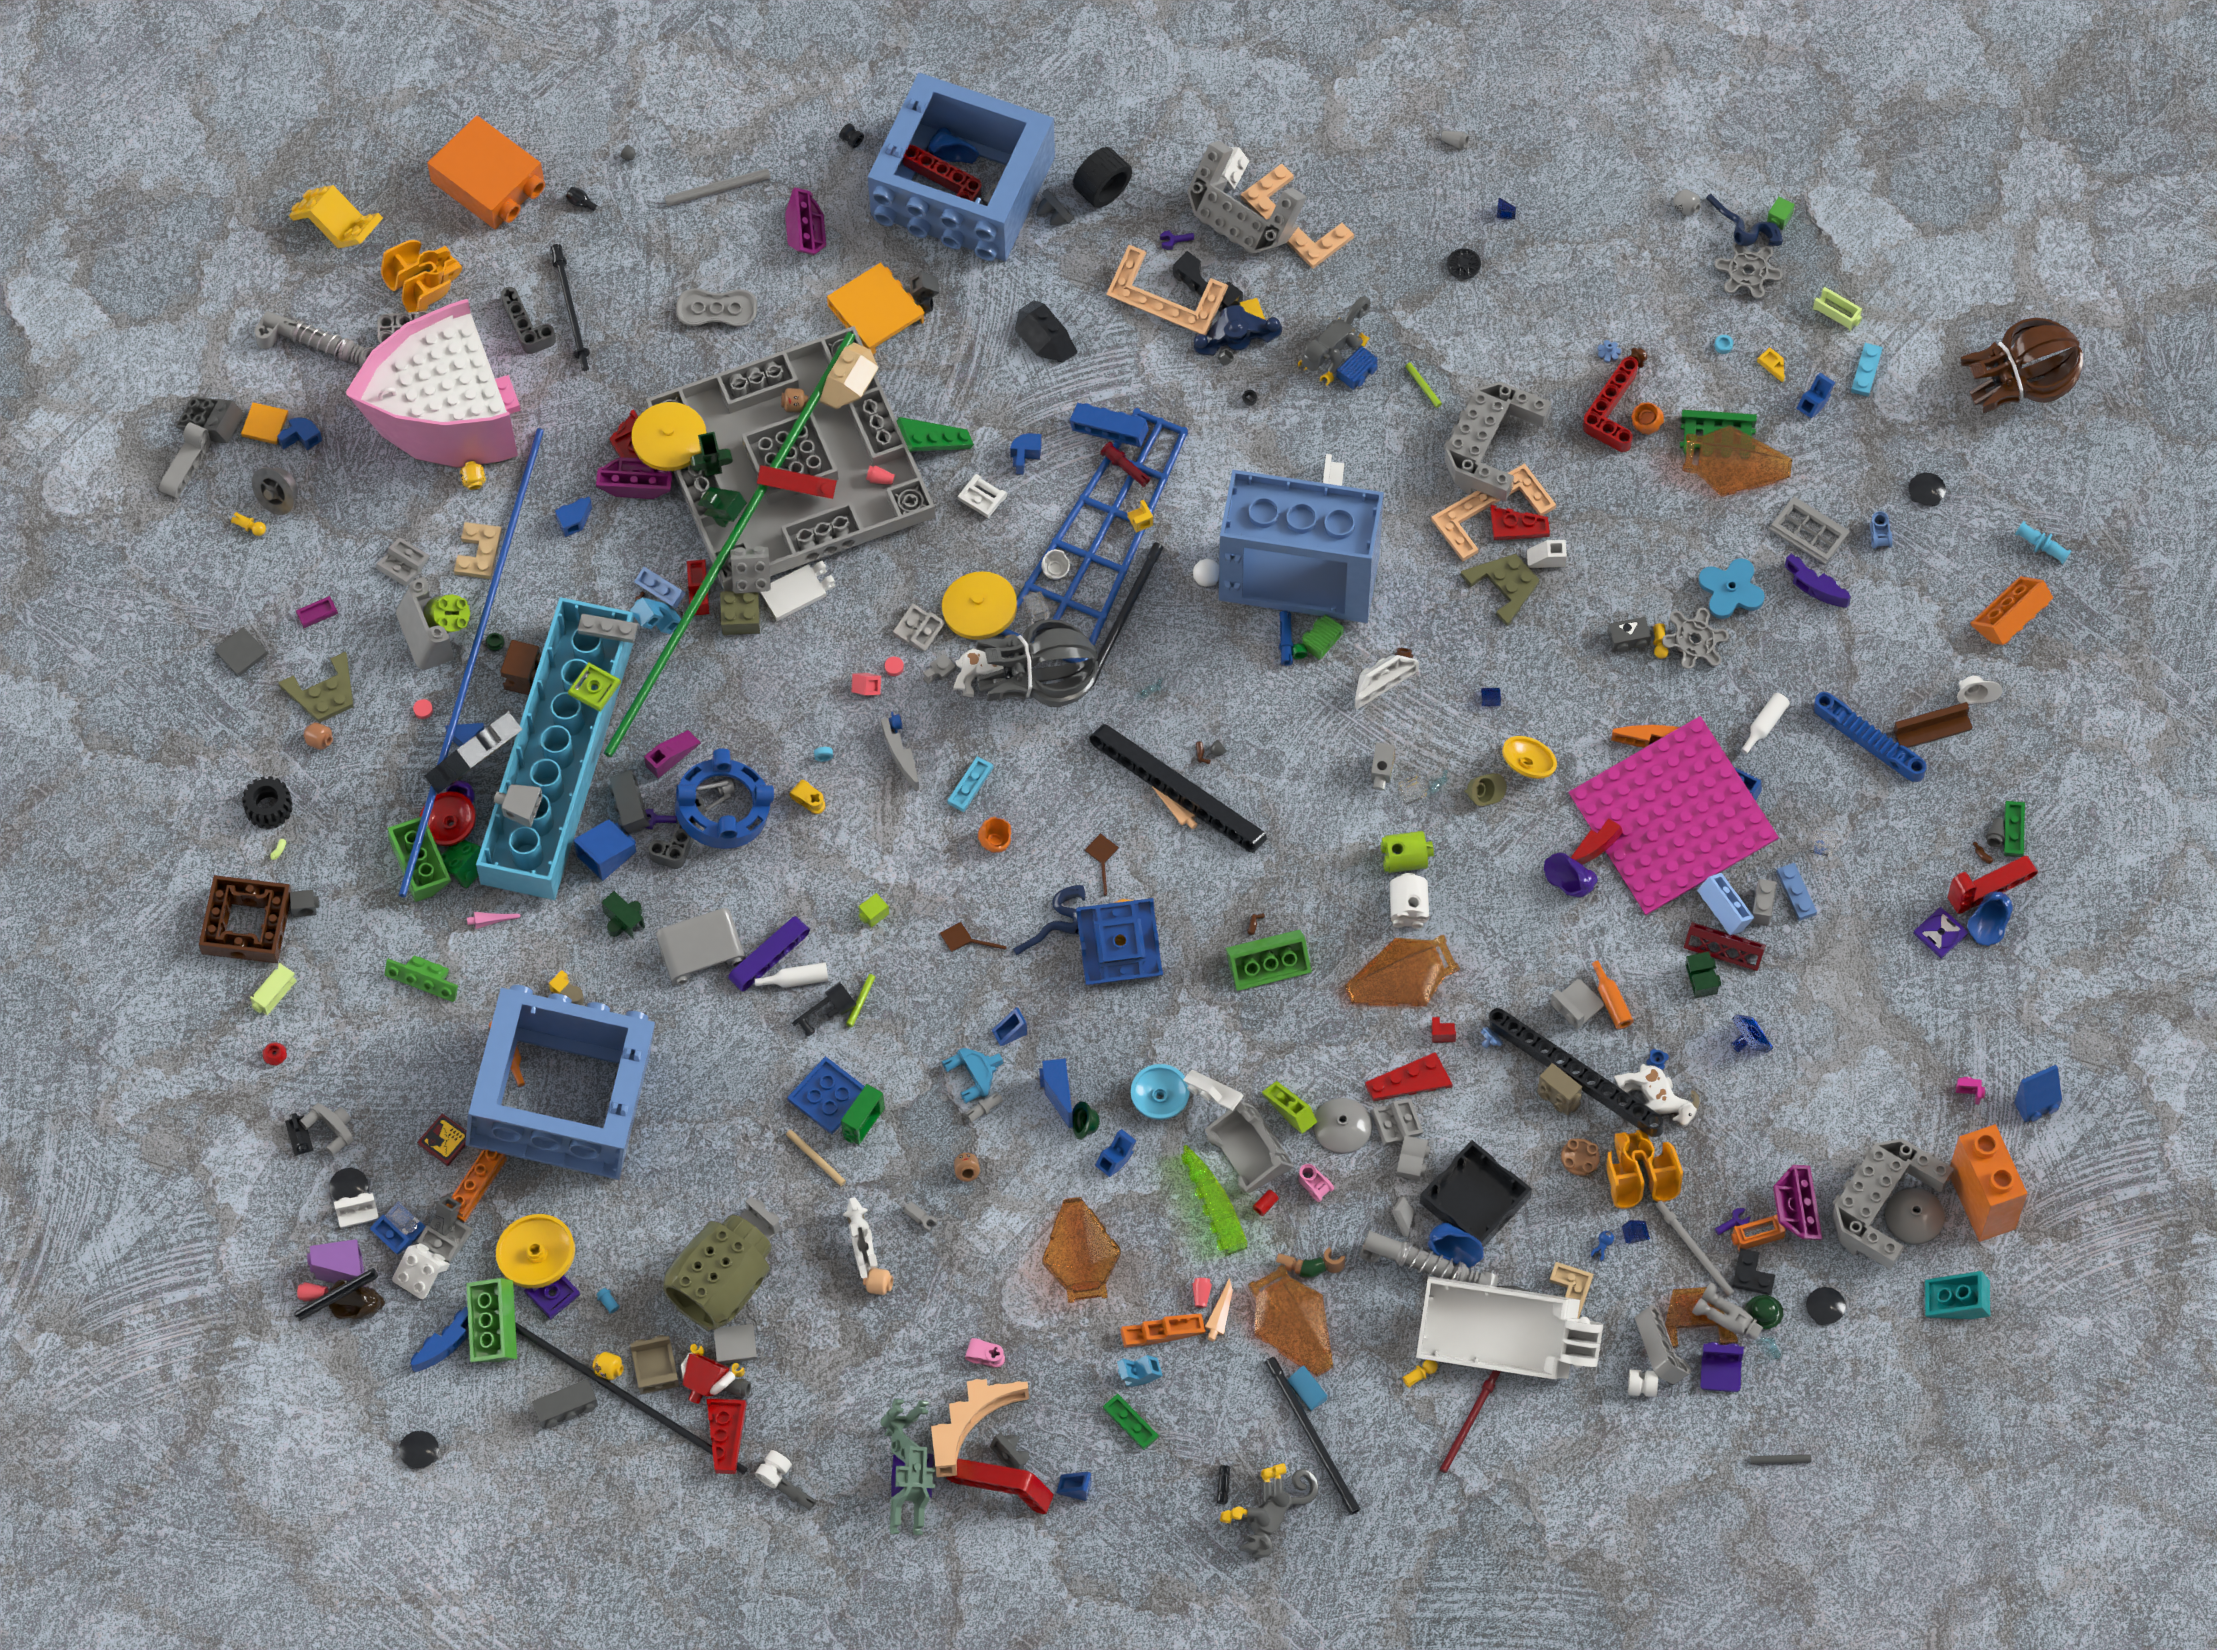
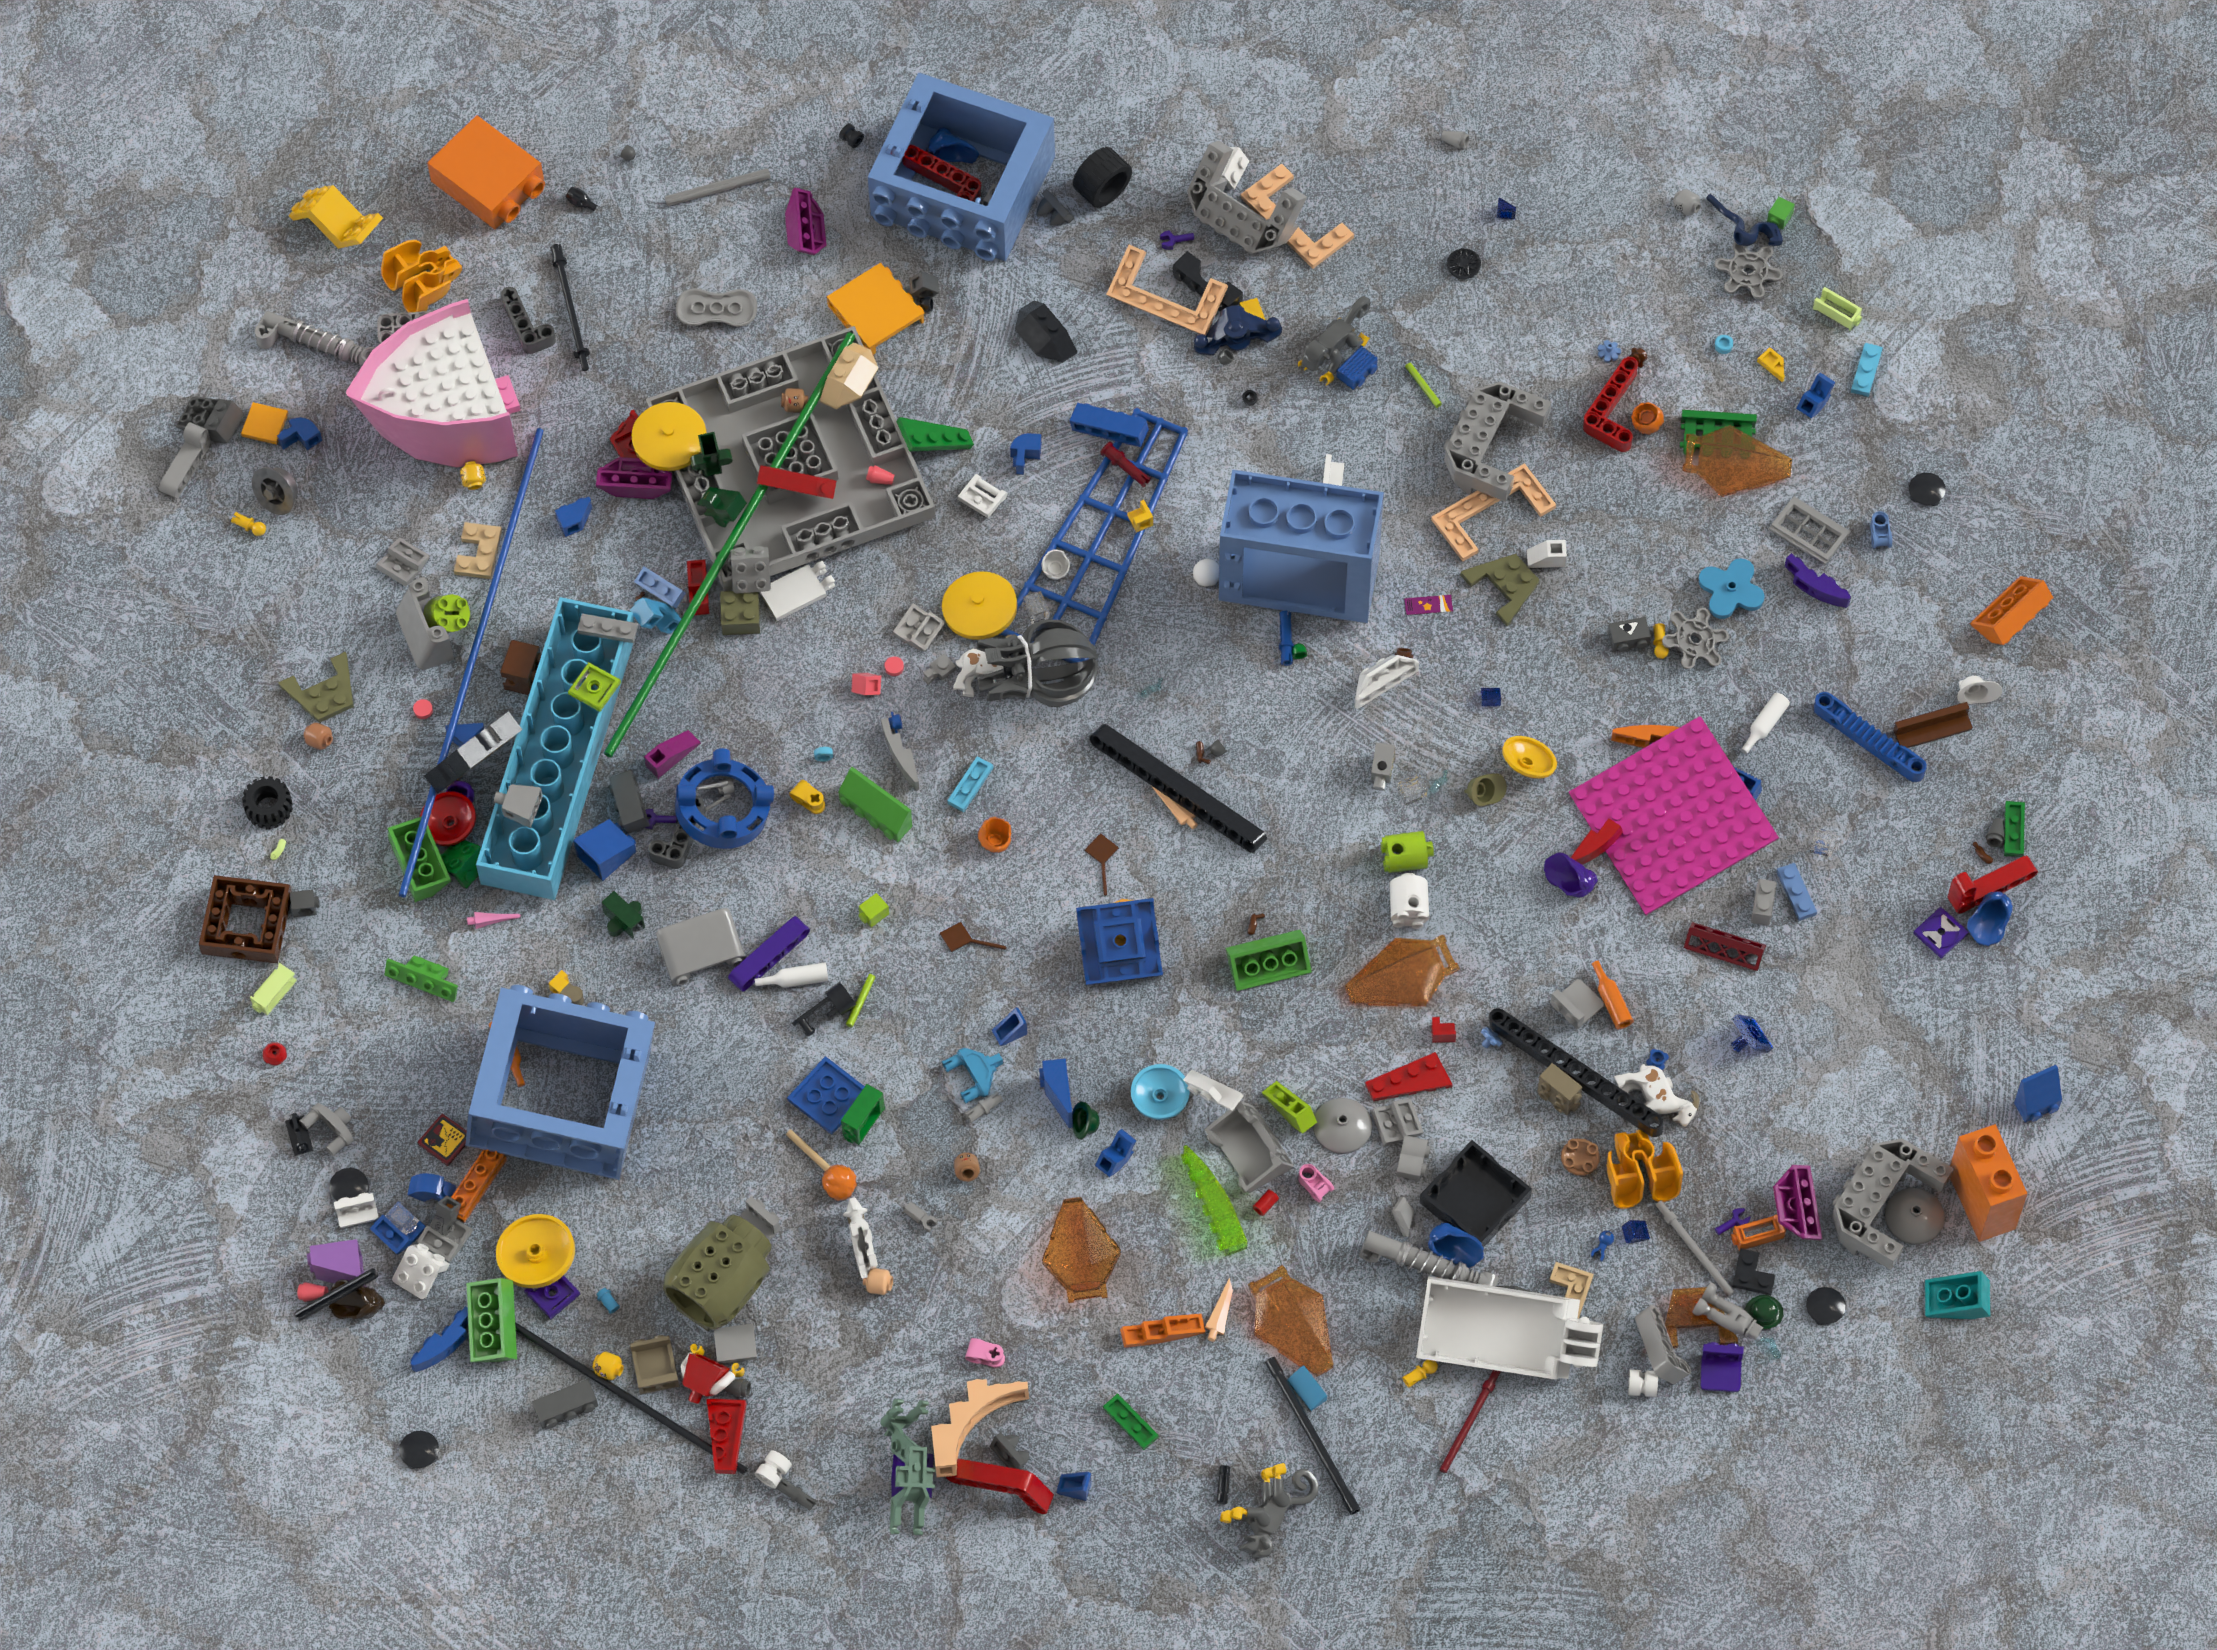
(240, 651): dark grey tile -> none
(316, 612): magenta tile -> none
(430, 1186): none -> blue brick
(495, 642): dark green plate -> none
(839, 1182): none -> orange hair
(875, 805): none -> bright green slope
(1067, 927): dark blue animal -> none
(1139, 1371): dark azure brick -> none
(1152, 558): black piece -> none
(1201, 1291): coral cone -> none
(1312, 1267): medium nougat piece -> none
(1322, 636): bright green brick -> none
(1428, 604): none -> magenta sticker
(1515, 525): red wing -> none
(1702, 974): dark green piece -> none
(1725, 904): light blue brick -> none
(1780, 1459): dark grey bar -> none
(1971, 1086): dark pink bracket -> none
(2032, 340): reddish brown piece -> none
(2043, 542): medium azure piece -> none

